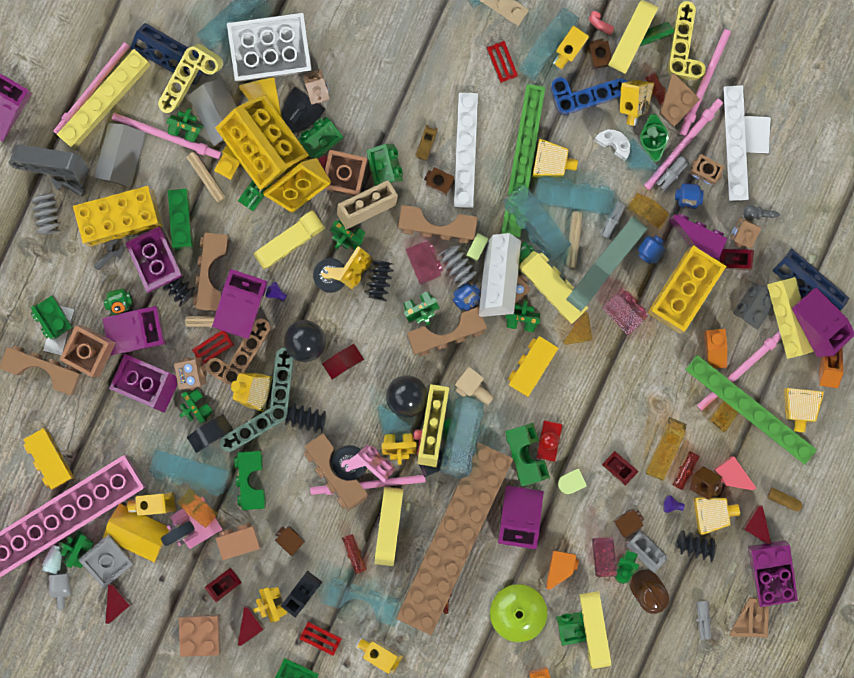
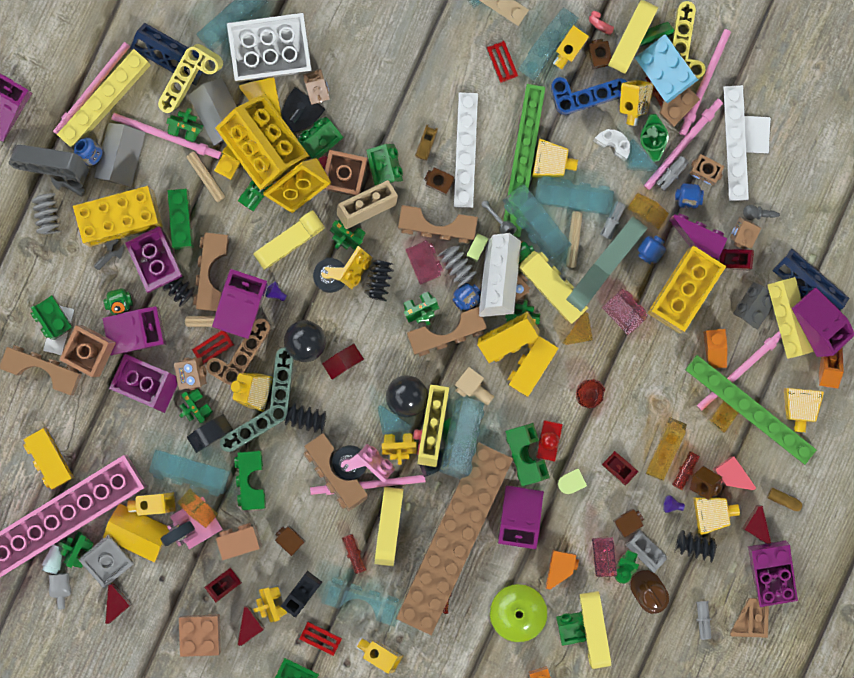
(89, 151): none -> blue head
(506, 226): none -> hinge
(508, 337): none -> yellow brick
(590, 393): none -> clear red hair
(666, 68): none -> medium azure plate

